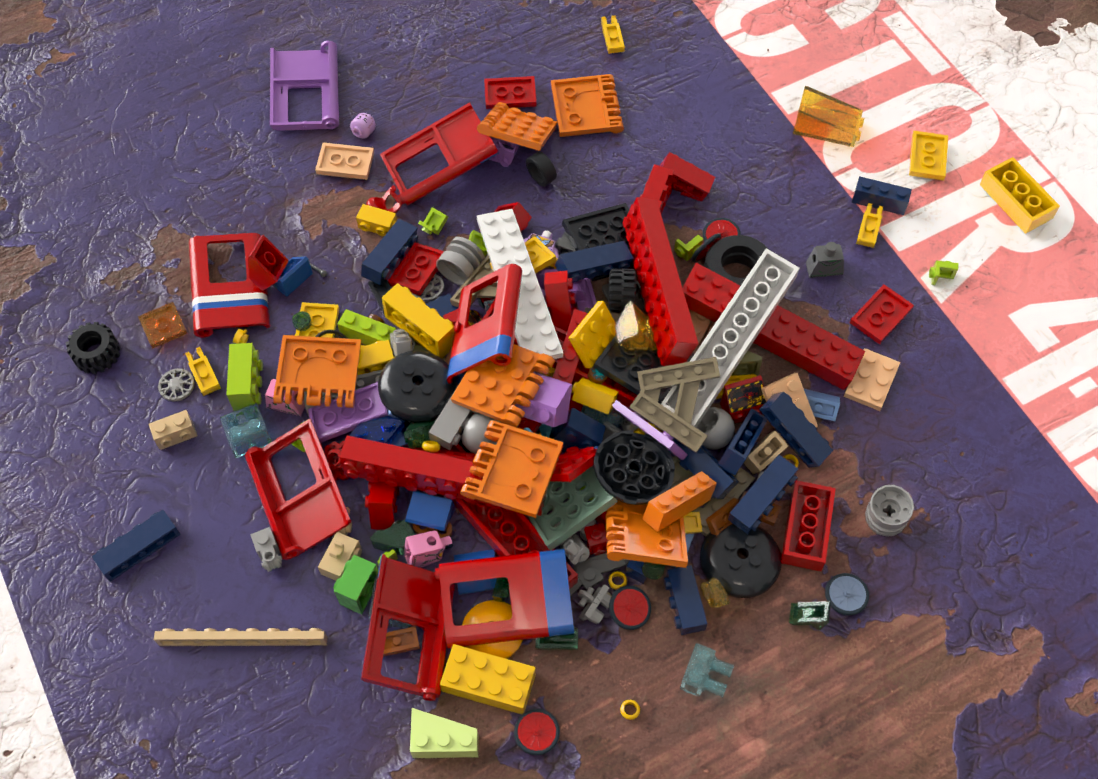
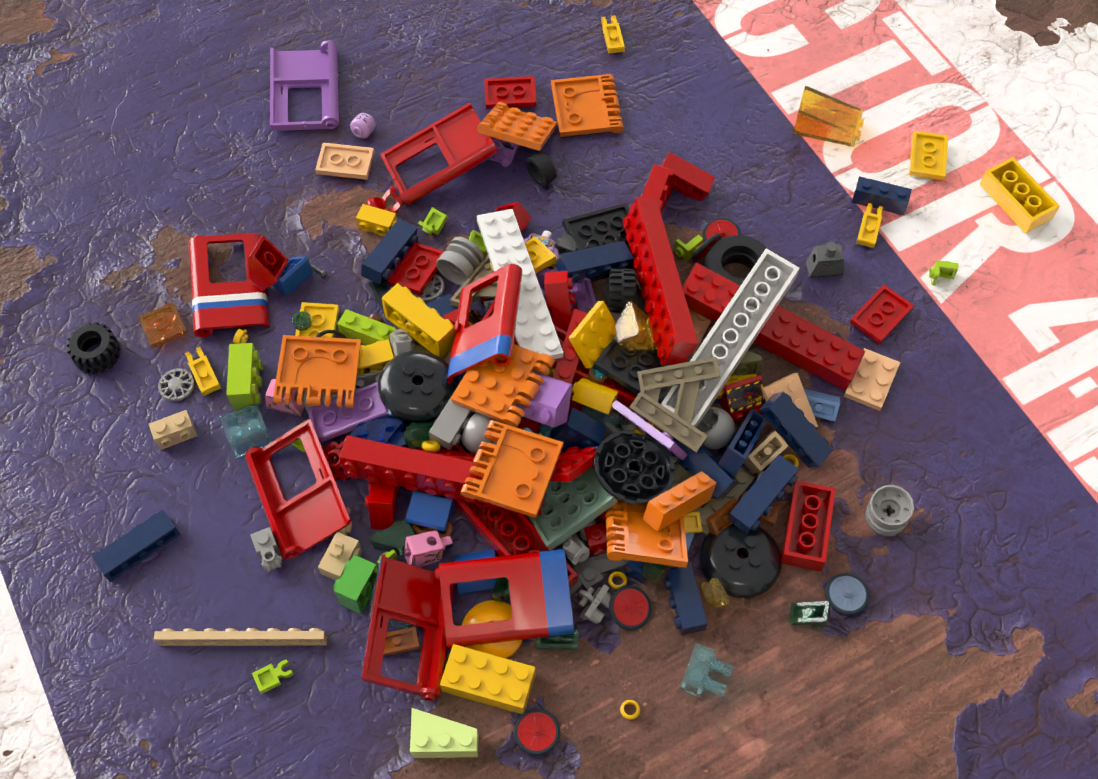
(268, 676): none -> lime plate

